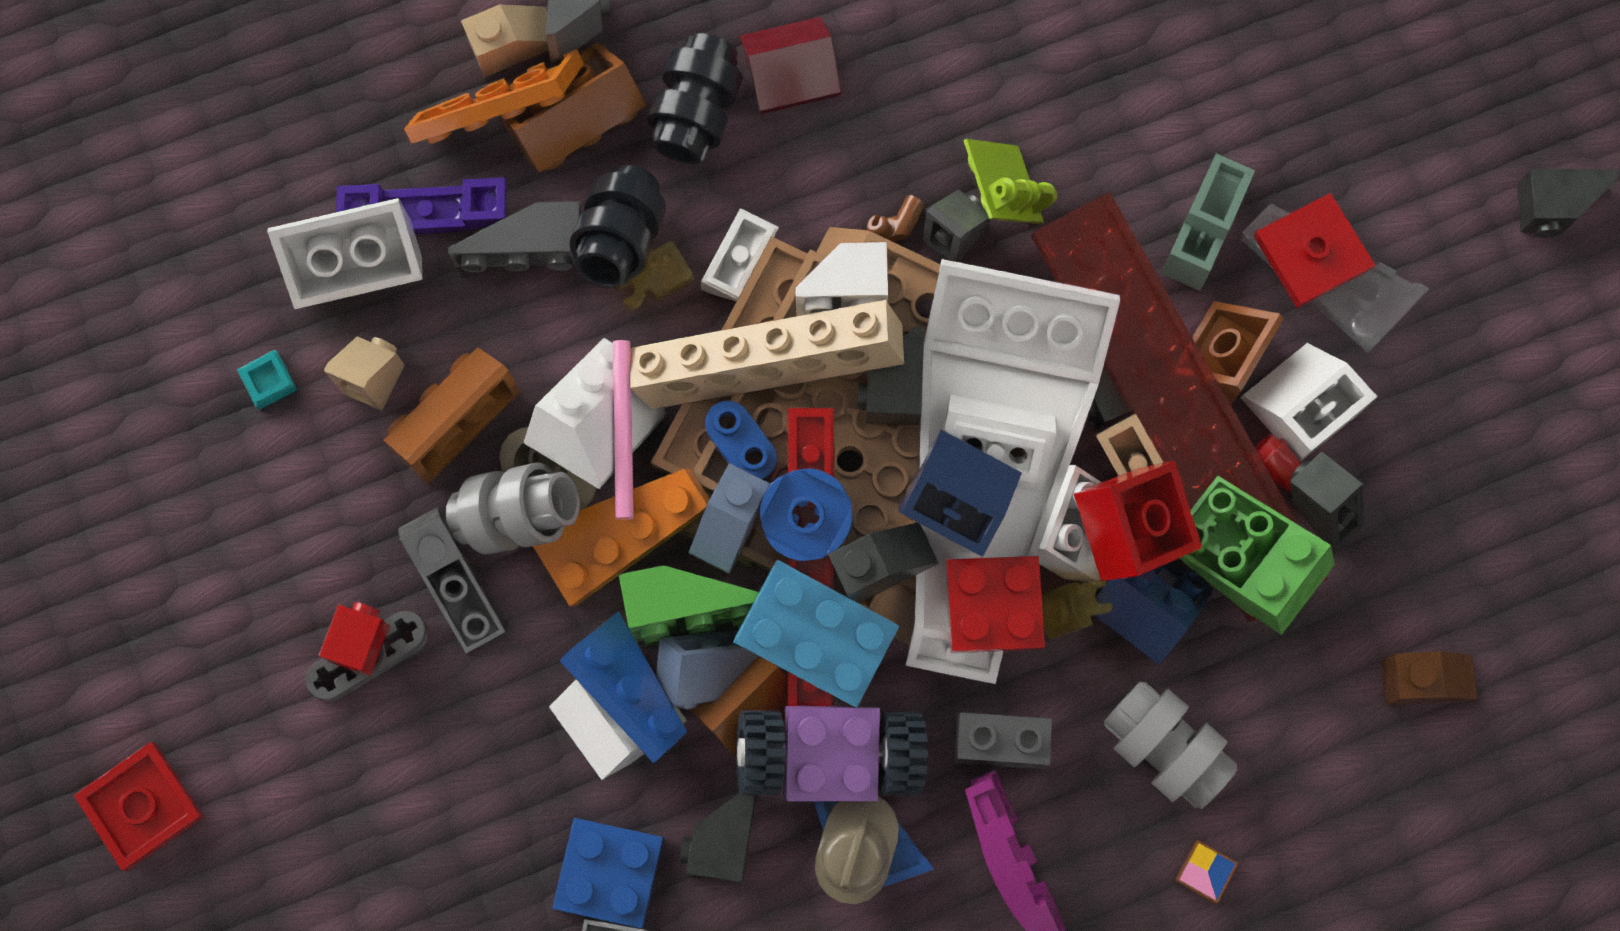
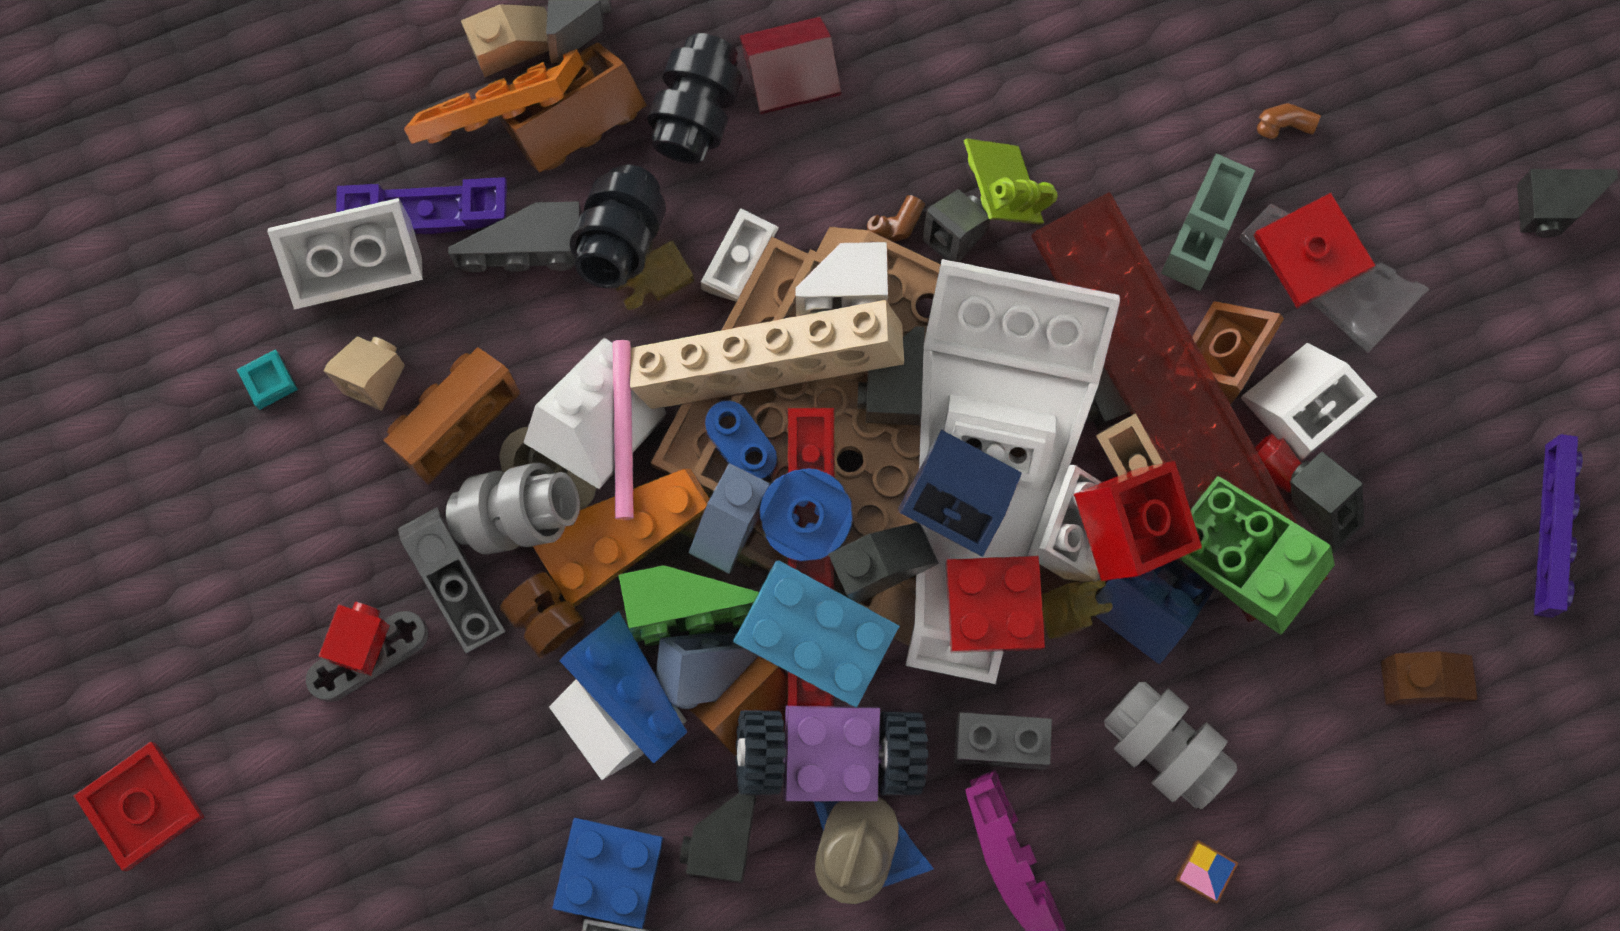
(542, 615): none -> reddish brown wheel
(1286, 115): none -> dark orange arm
(1558, 510): none -> dark purple plate

